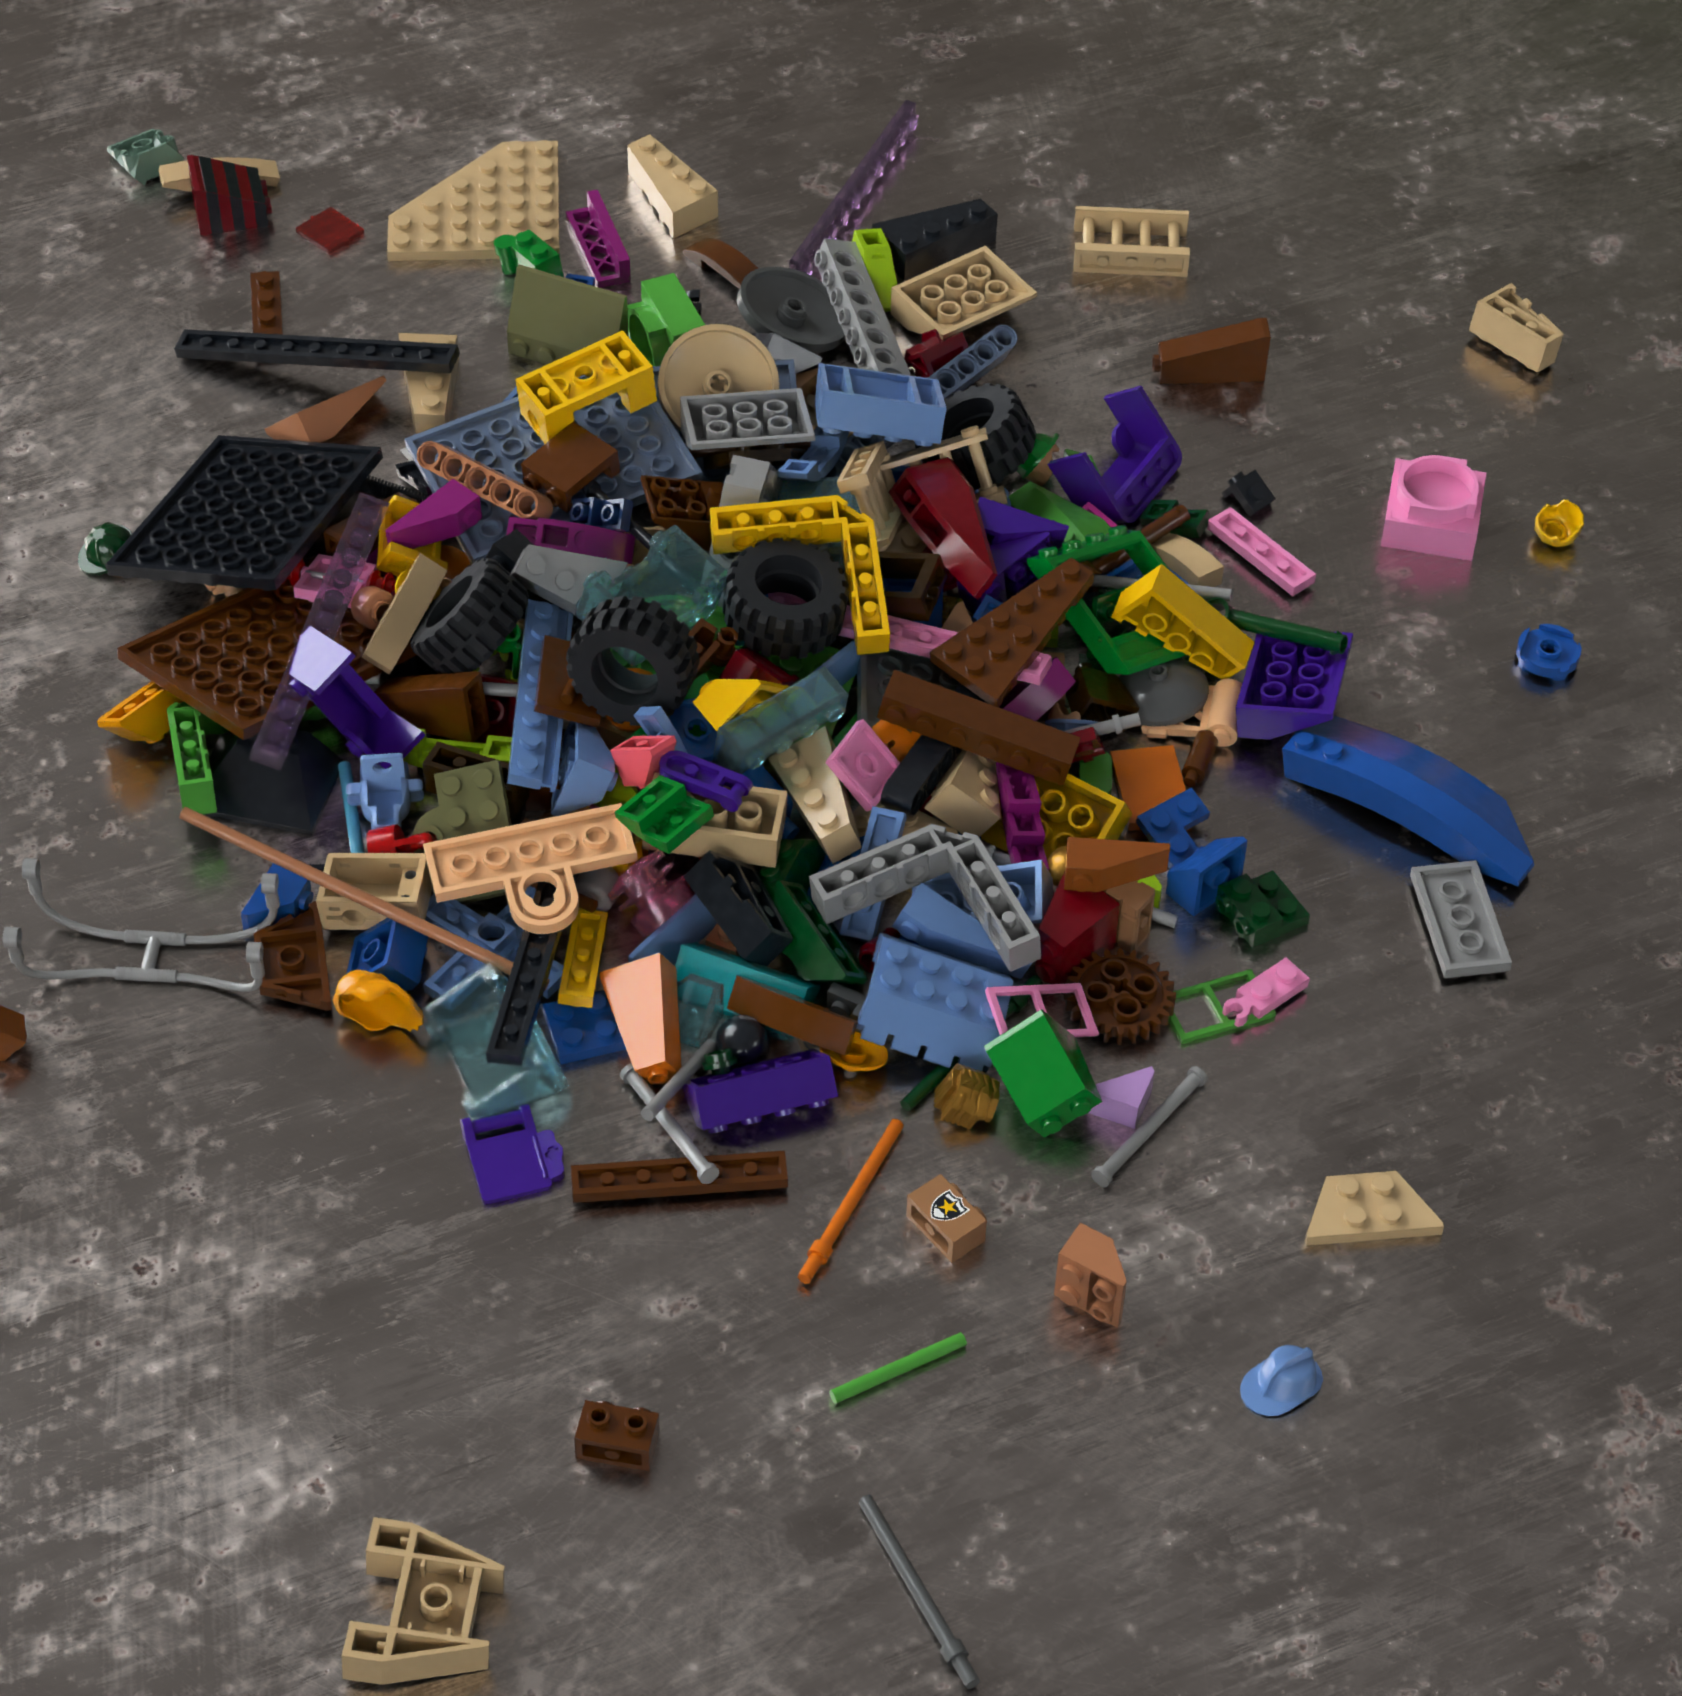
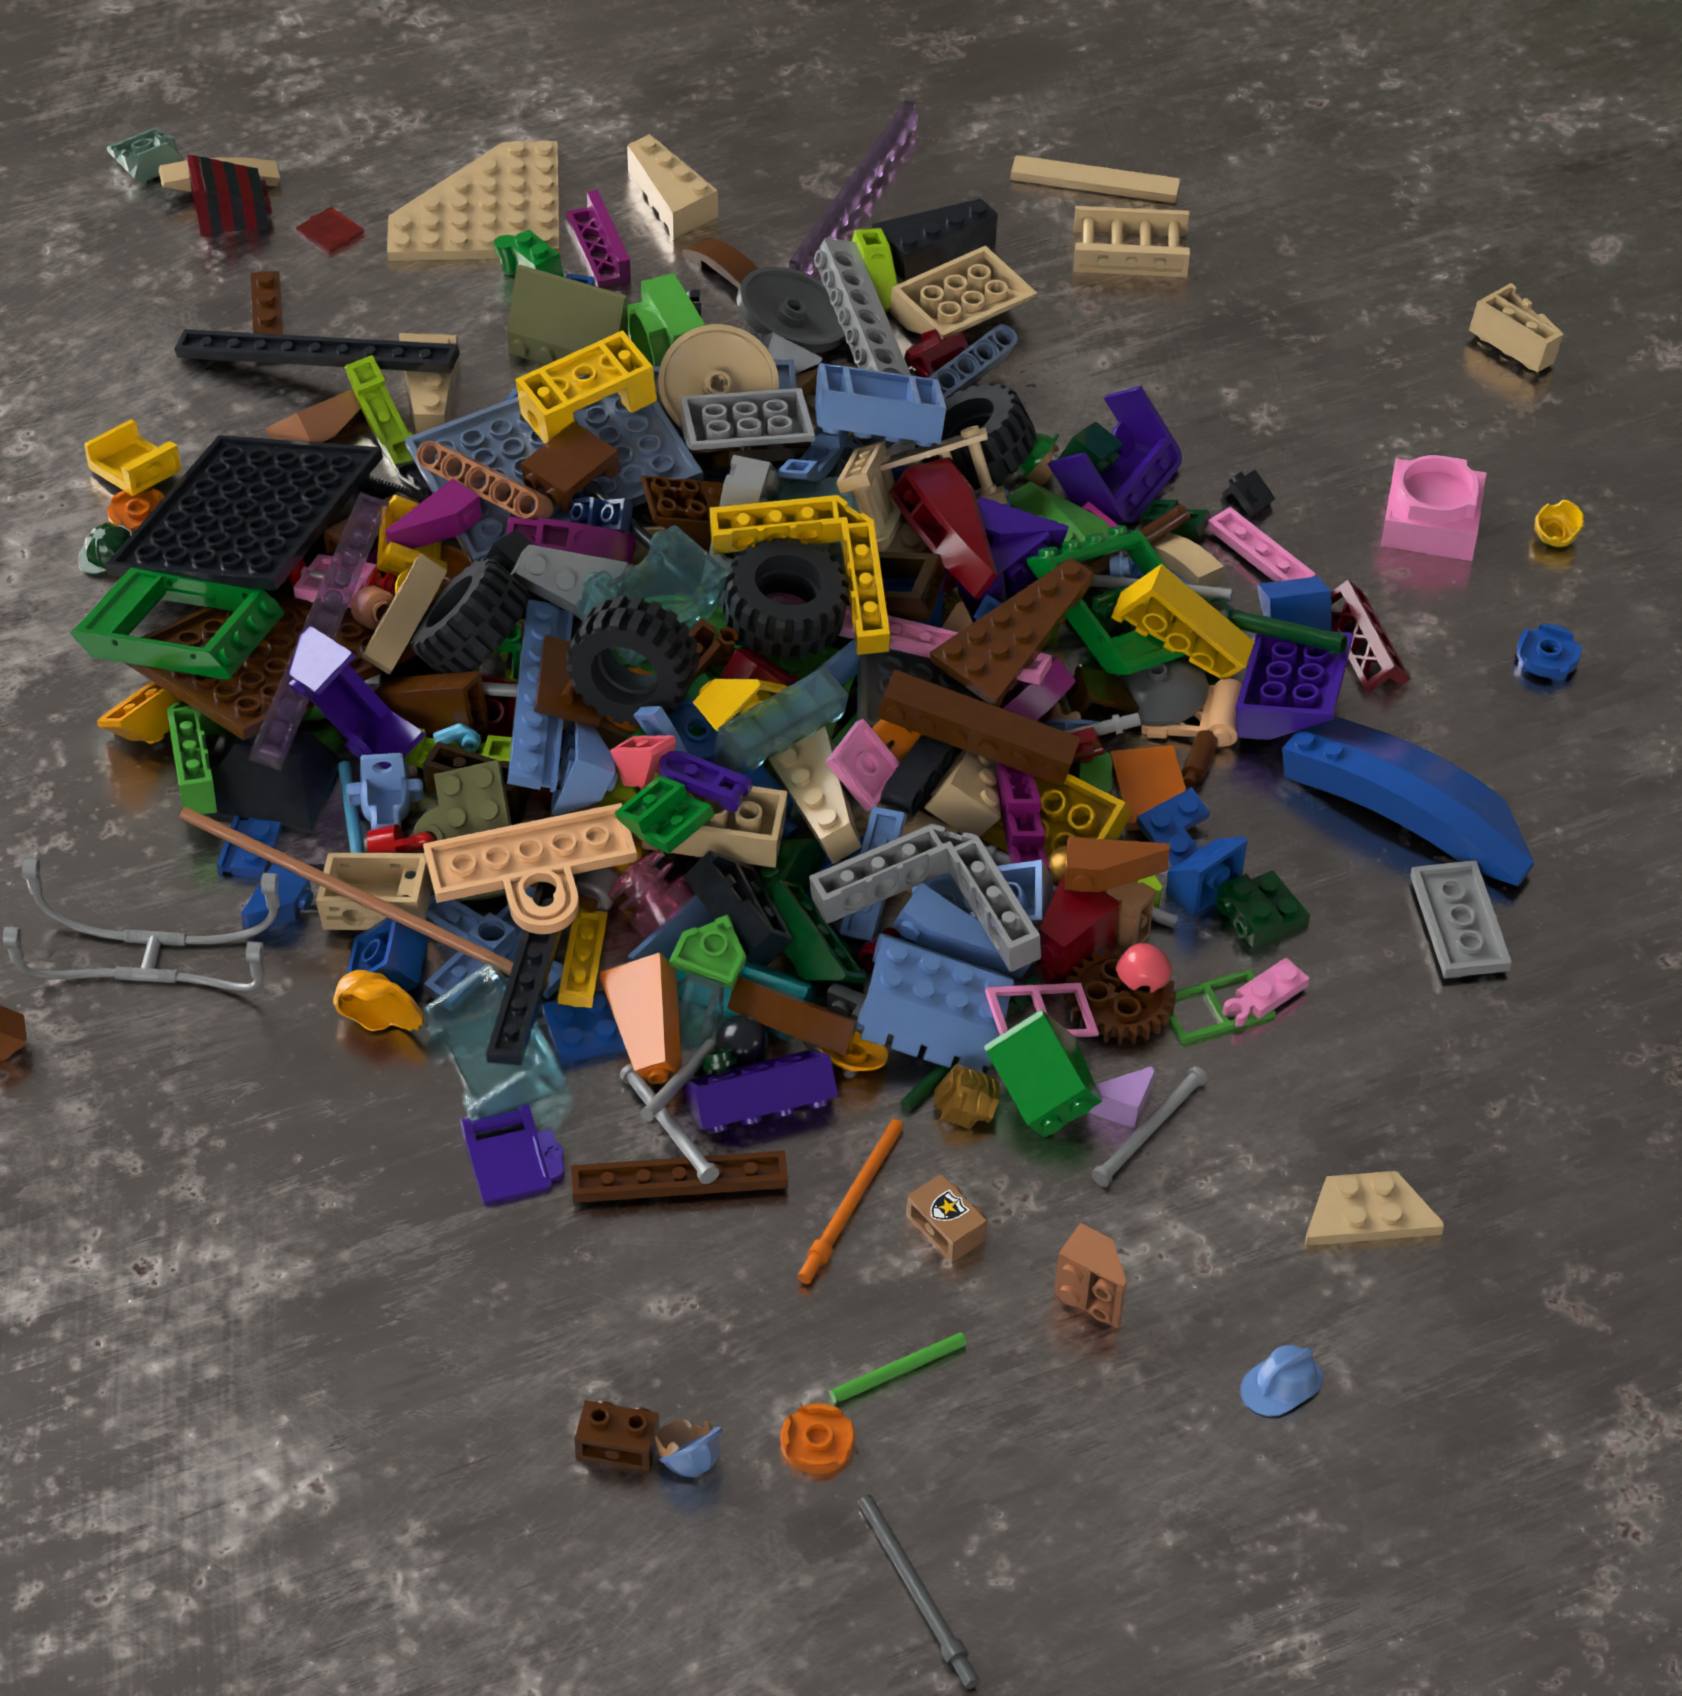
(109, 623): none -> green window
(131, 460): none -> yellow panel
(133, 510): none -> orange tile
(242, 862): none -> blue plate
(296, 960): reddish brown wing -> none
(379, 409): none -> lime slope
(431, 1608): tan wedge -> none
(459, 734): none -> medium azure arm
(688, 1447): none -> piece
(710, 952): none -> bright green plate
(817, 1439): none -> orange tile
(1095, 179): none -> tan tile
(1098, 445): none -> dark green brick
(1120, 565): none -> light blue plate
(1144, 966): none -> coral hair
(1216, 355): reddish brown slope -> none
(1297, 601): none -> blue slope
(1374, 634): none -> dark red fence

